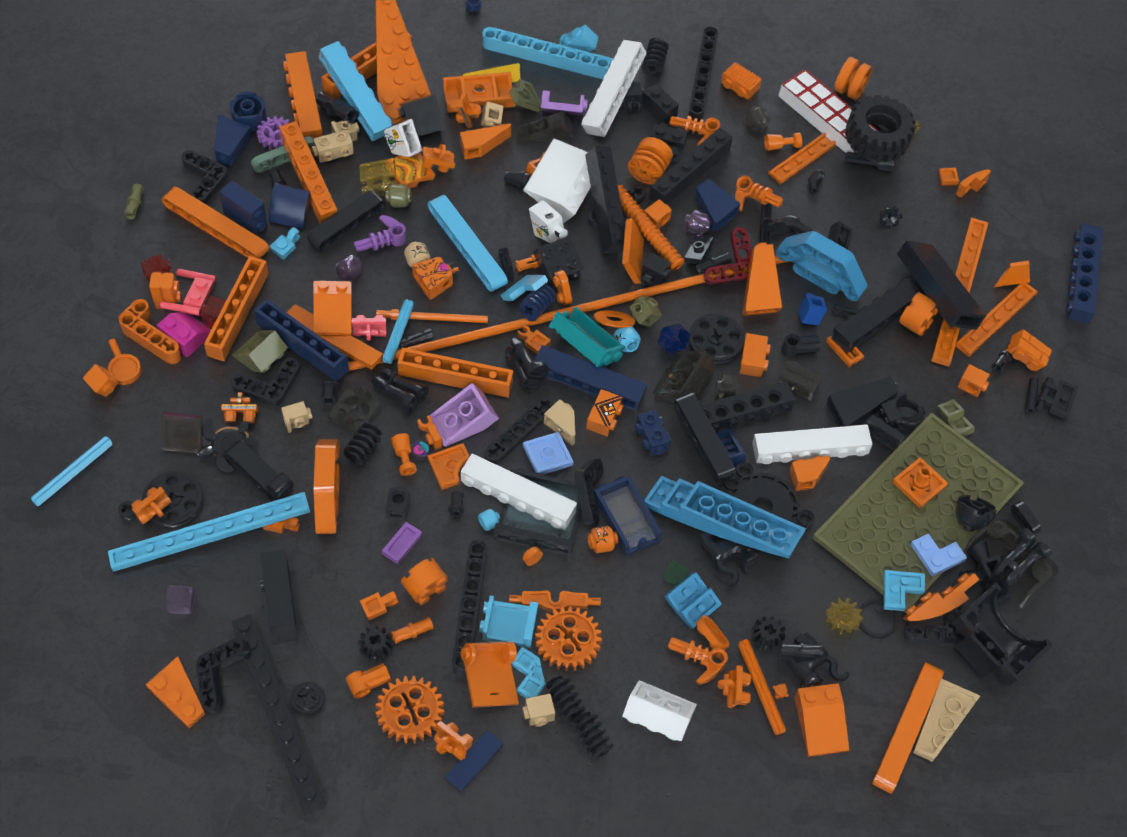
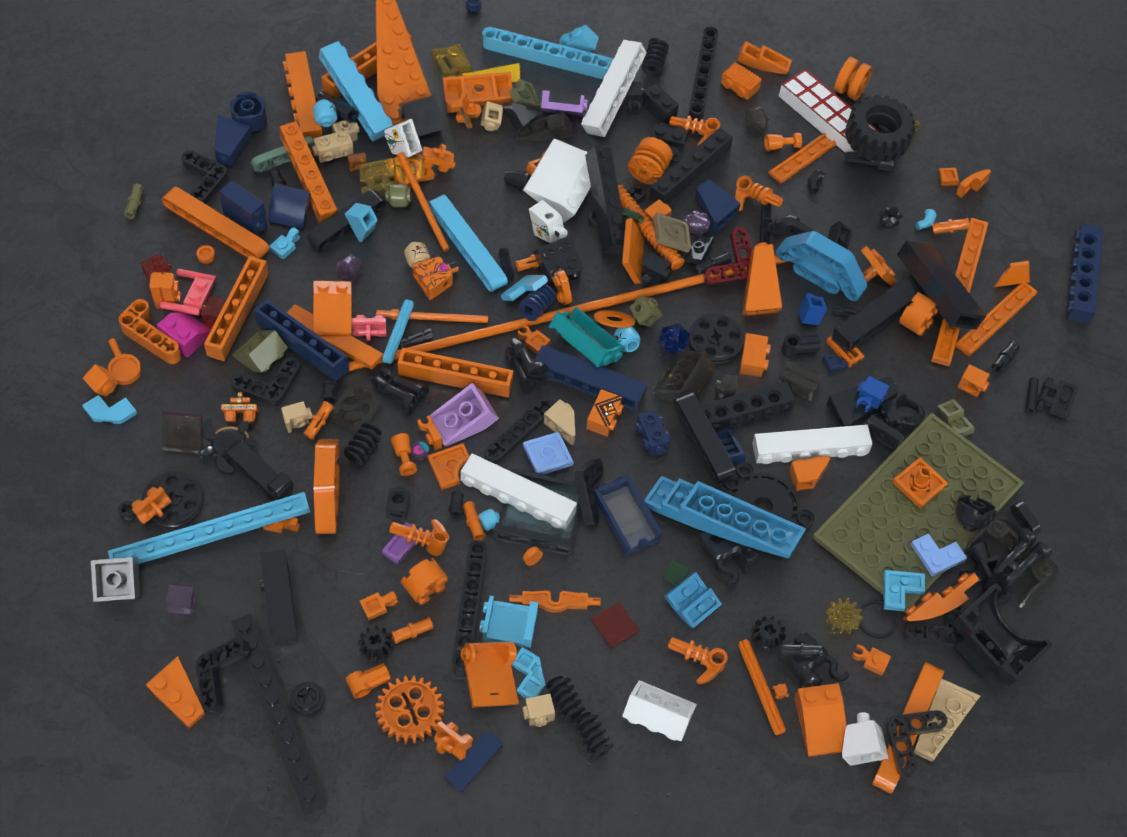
(71, 471): medium azure axle -> none
(115, 579): none -> flat silver brick
(118, 413): none -> medium azure tile
(205, 254): none -> orange tile
(269, 132): medium lavender gear -> none
(318, 420): none -> orange pin
(324, 113): none -> medium azure head
(356, 160): none -> dark orange tile
(361, 220): none -> medium azure slope
(388, 236): medium lavender piece -> none
(405, 164): none -> orange bar
(435, 541): none -> orange piece
(456, 58): none -> clear yellow plate
(473, 521): none -> orange pin
(481, 141): orange slope -> none
(520, 114): none -> black slope
(554, 648): orange gear -> none
(602, 539): orange head -> none
(615, 624): none -> clear red piece
(632, 214): none -> clear green tile
(672, 232): none -> dark tan plate
(711, 631): orange plate -> none
(732, 687): orange hips -> none
(763, 59): none -> orange slope
(833, 363): none -> dark blue tile
(863, 741): none -> white torso
(871, 393): none -> blue brick
(874, 660): none -> orange plate
(878, 267): none -> orange plate
(908, 730): none -> black beam
(928, 220): none -> medium azure arm
(950, 226): none -> orange pin
(1029, 350): orange brick -> none

